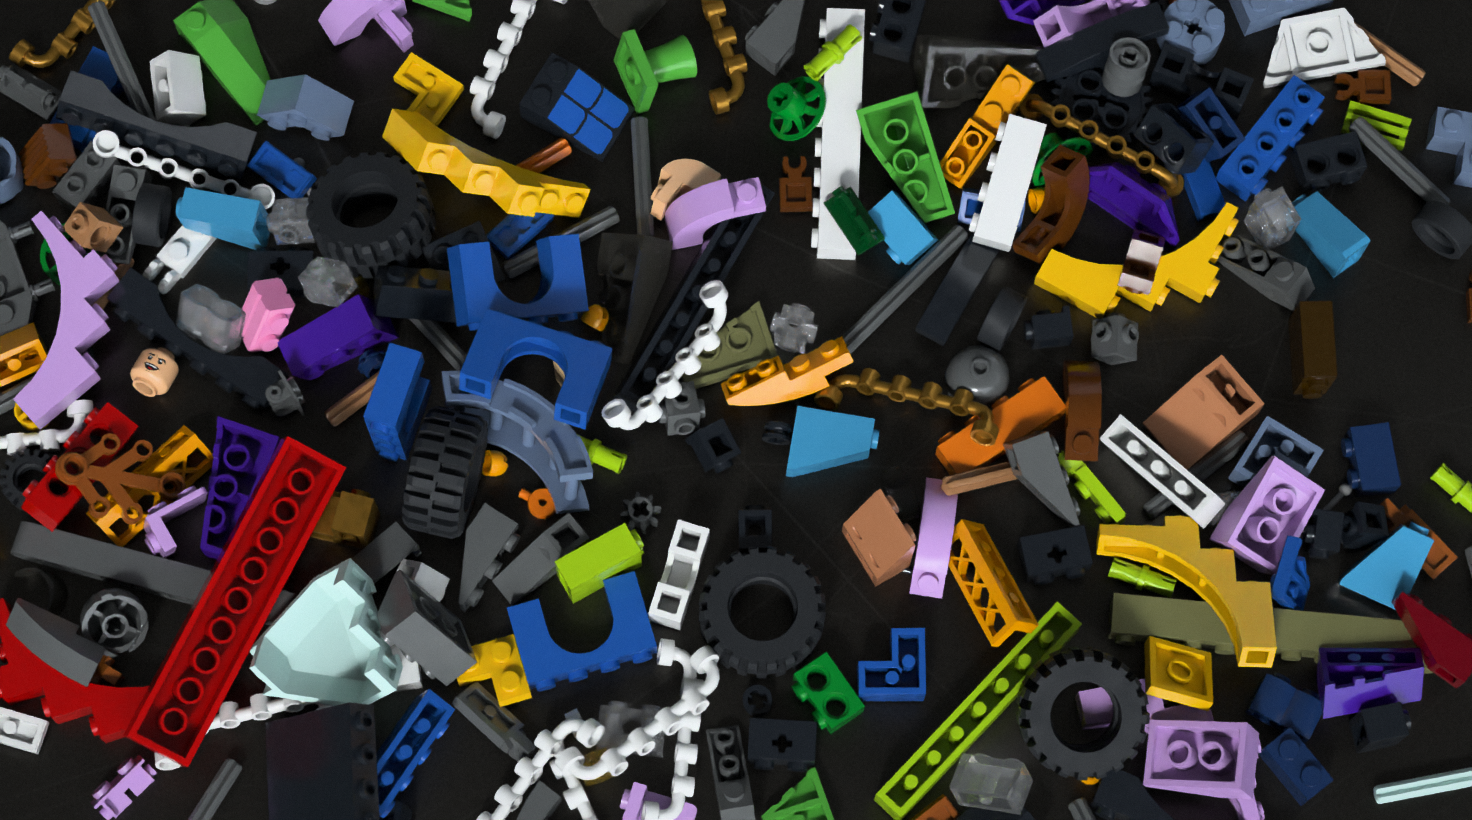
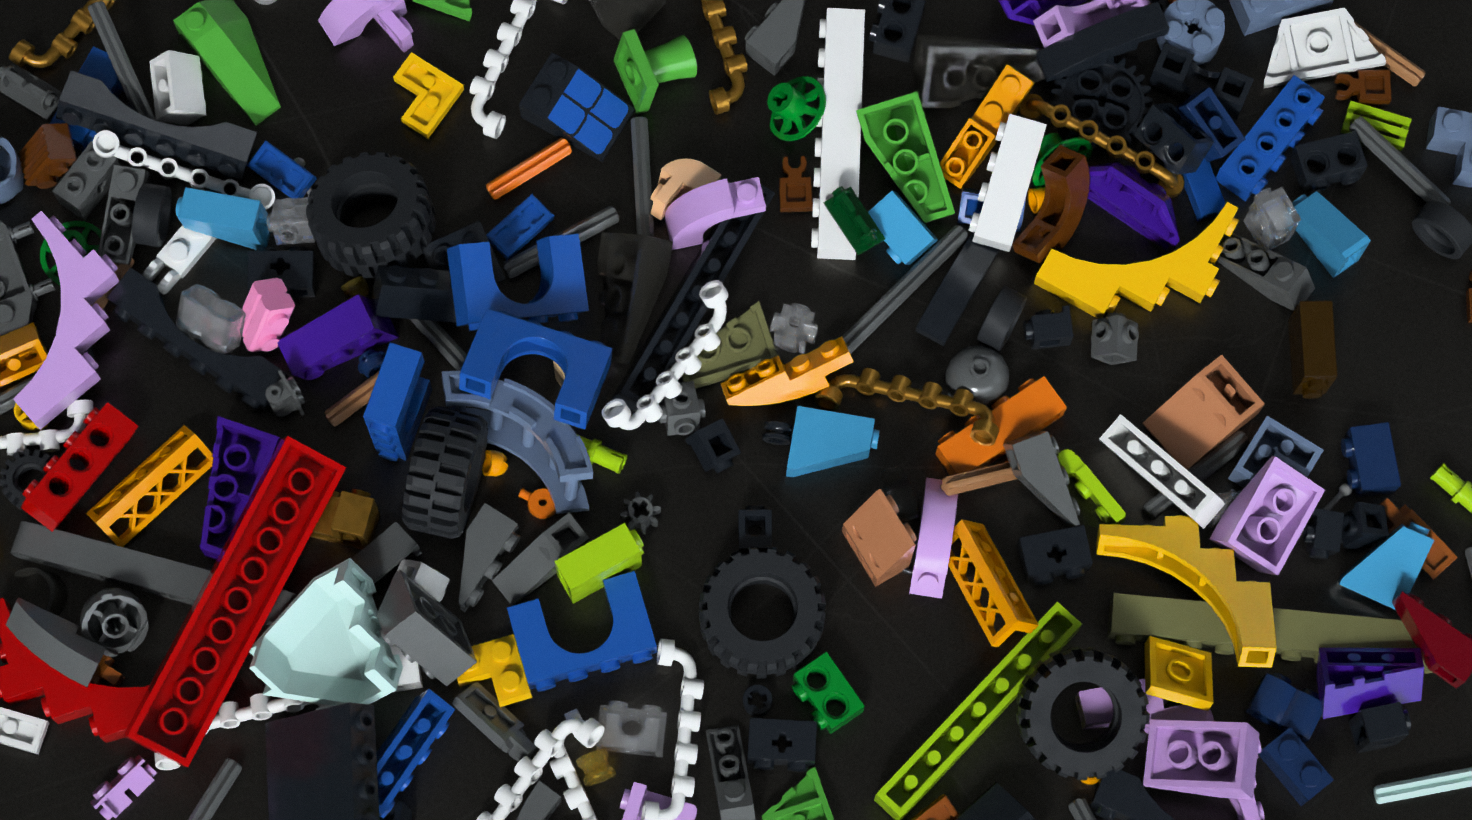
(92, 227): medium nougat brick -> none
(114, 477): dark orange plant -> none
(154, 371): light nougat head -> none
(158, 537): lavender bracket -> none
(305, 104): sand blue brick -> none
(327, 281): clear brick -> none
(475, 172): yellow arch -> none
(596, 317): light orange hinge -> none
(640, 740): white bar -> none
(679, 575): white arch -> none
(832, 52): lime pin -> none
(902, 676): blue brick -> none
(991, 783): clear brick -> none
(1083, 409): reddish brown arch -> none
(1126, 67): dark grey wheel -> none
(1141, 262): brick -> none
(1142, 577): lime pin -> none
(1291, 581): blue wing -> none

